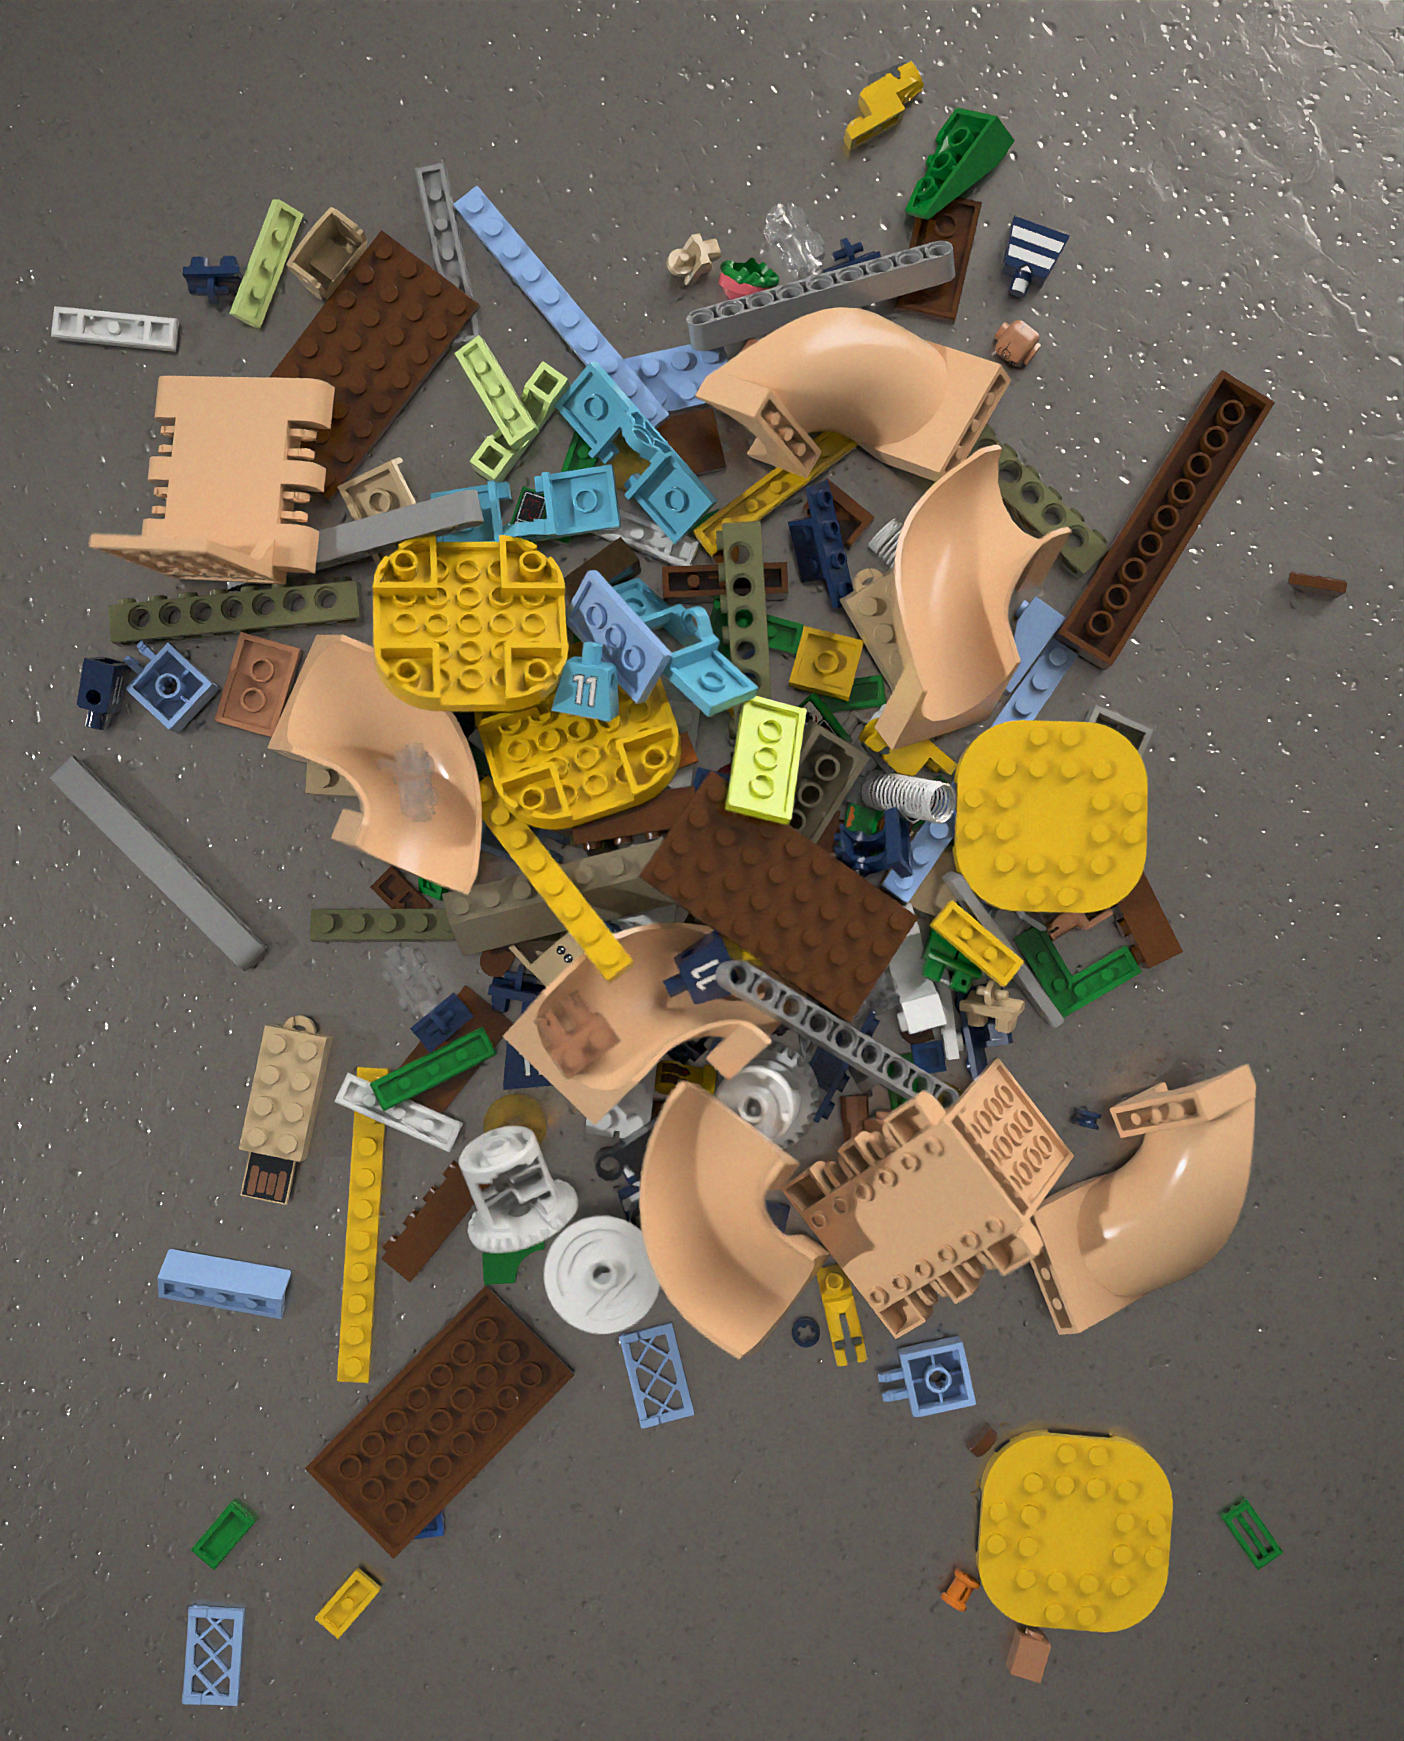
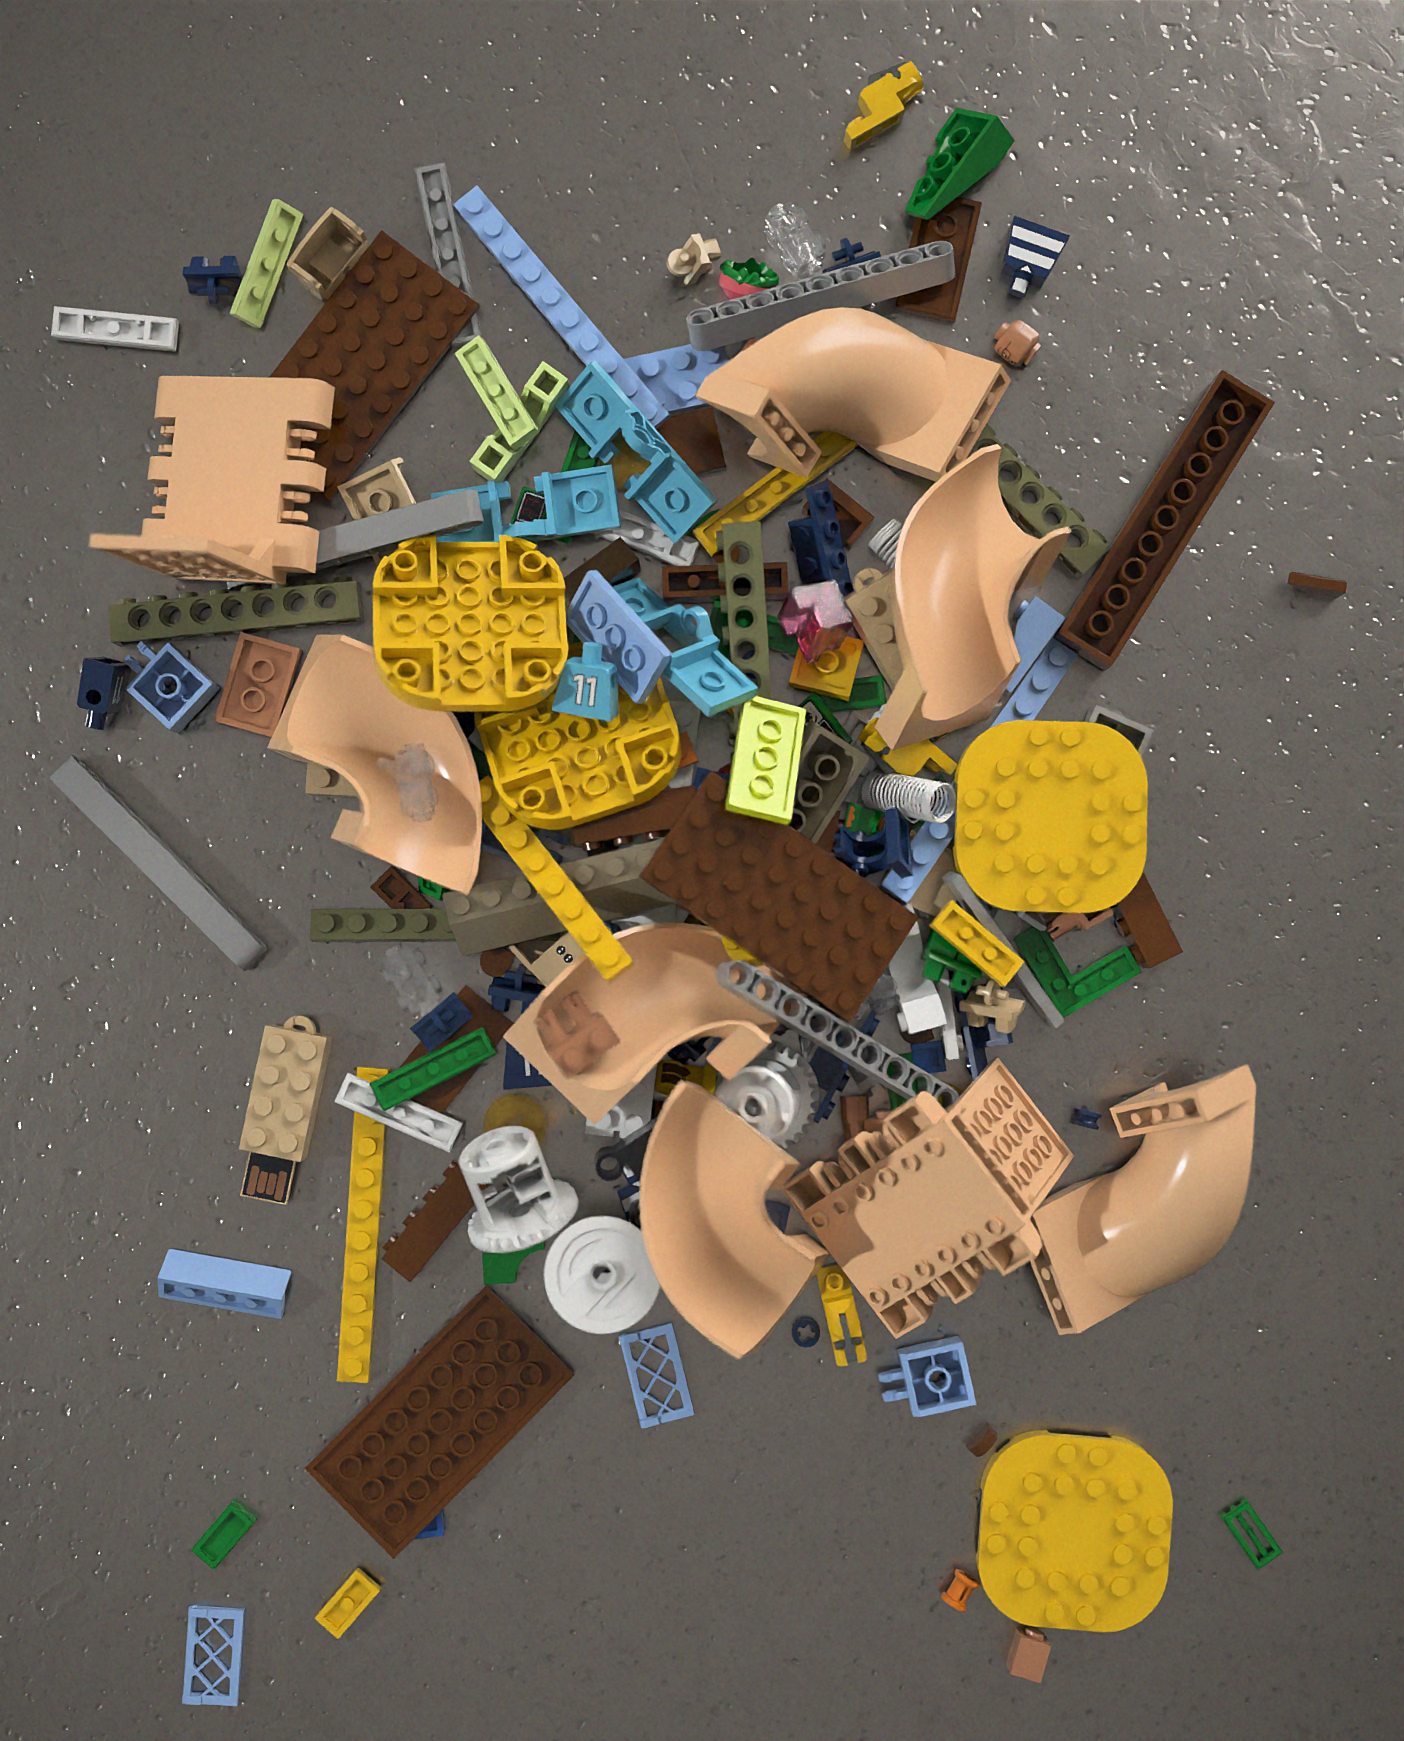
(698, 970): dark blue torso -> none
(817, 618): none -> clear pink plate

